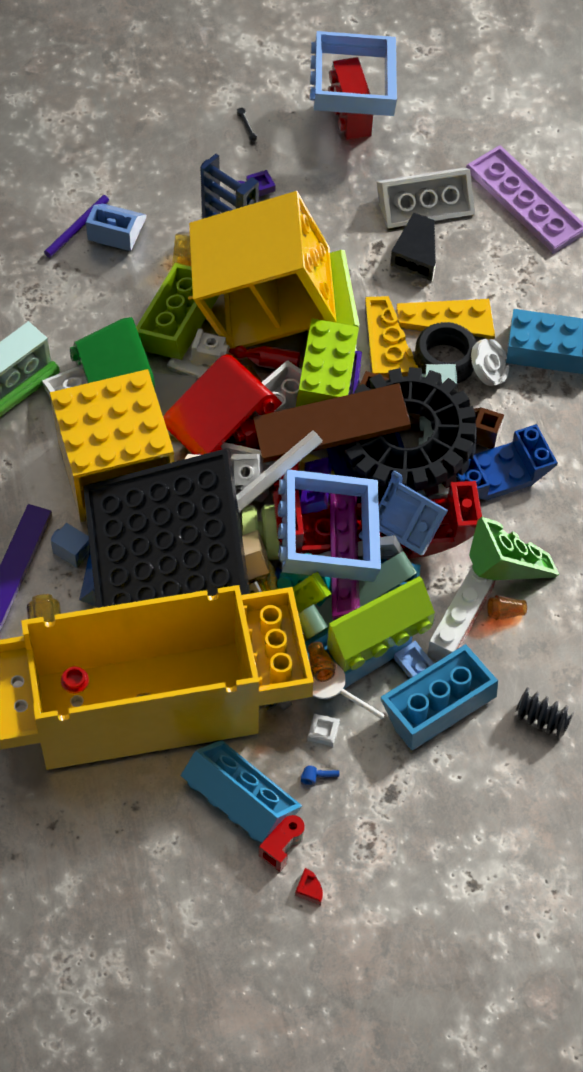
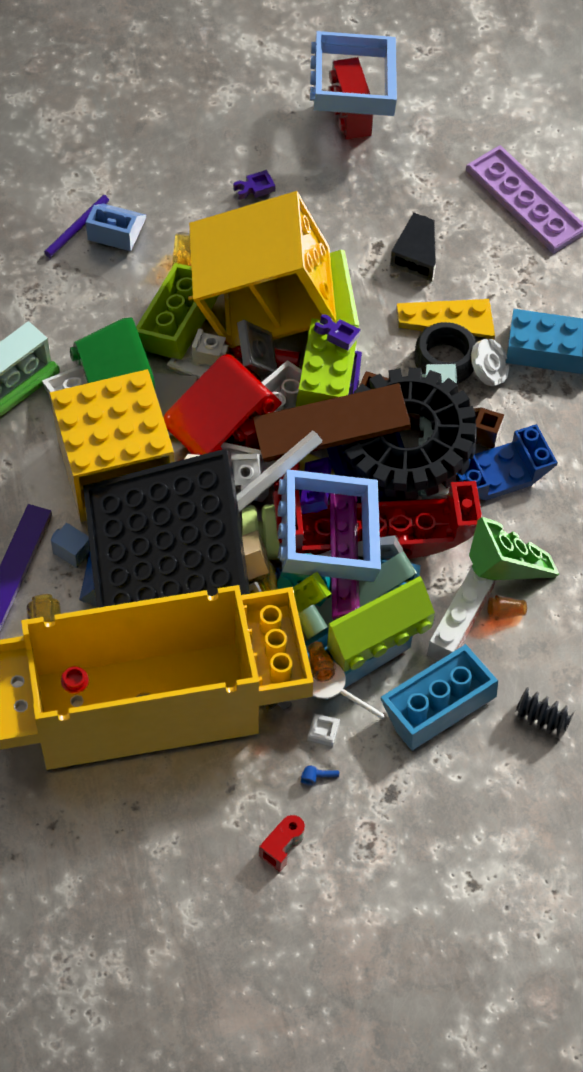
(211, 191): dark blue fence -> none
(239, 789): dark azure slope -> none
(241, 113): black hinge -> none
(257, 348): none -> flat silver tile
(309, 887): red tile -> none
(338, 333): none -> dark purple plate
(386, 339): yellow wing -> none
(408, 515): medium blue piece -> none
(412, 659): light blue plate -> none
(432, 194): white slope -> none

